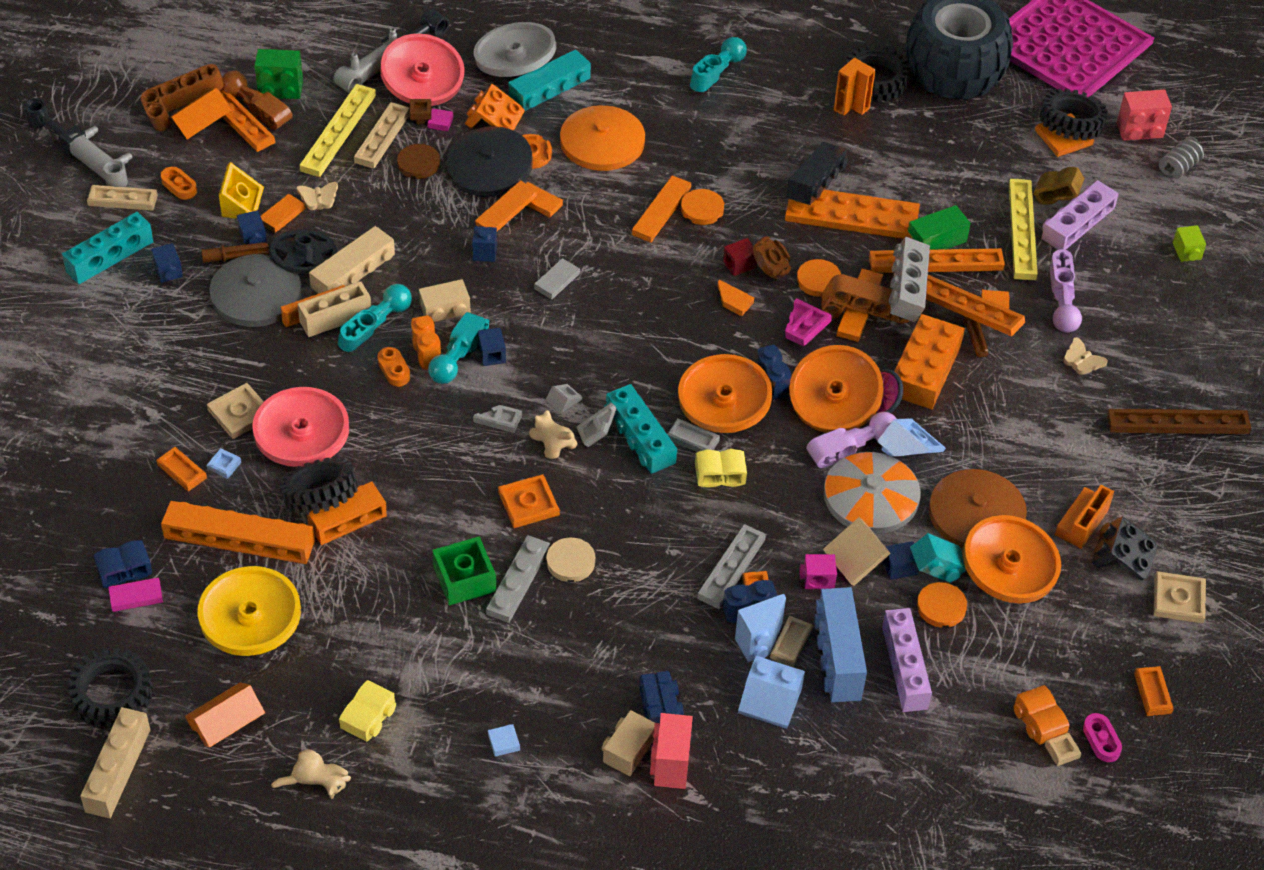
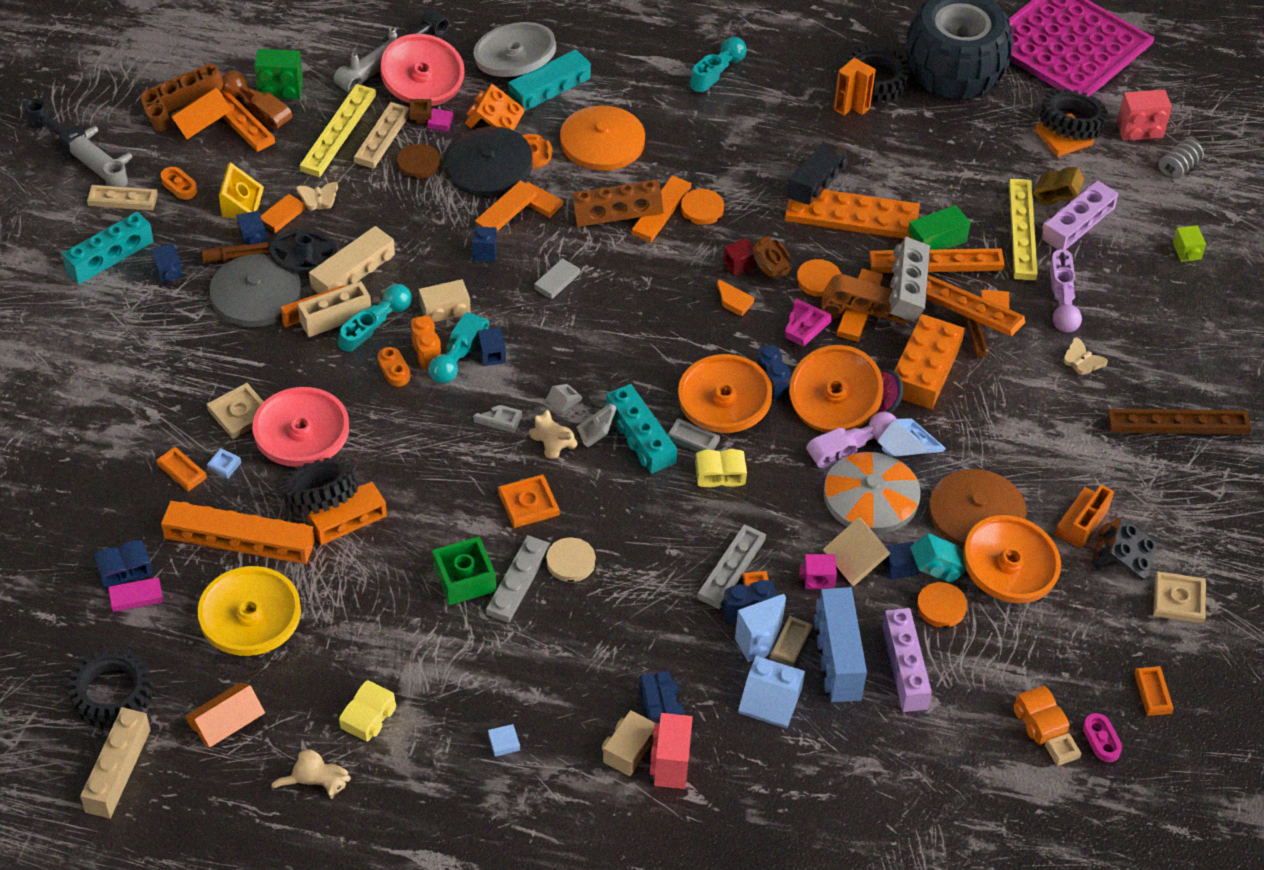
(617, 203): none -> dark orange brick

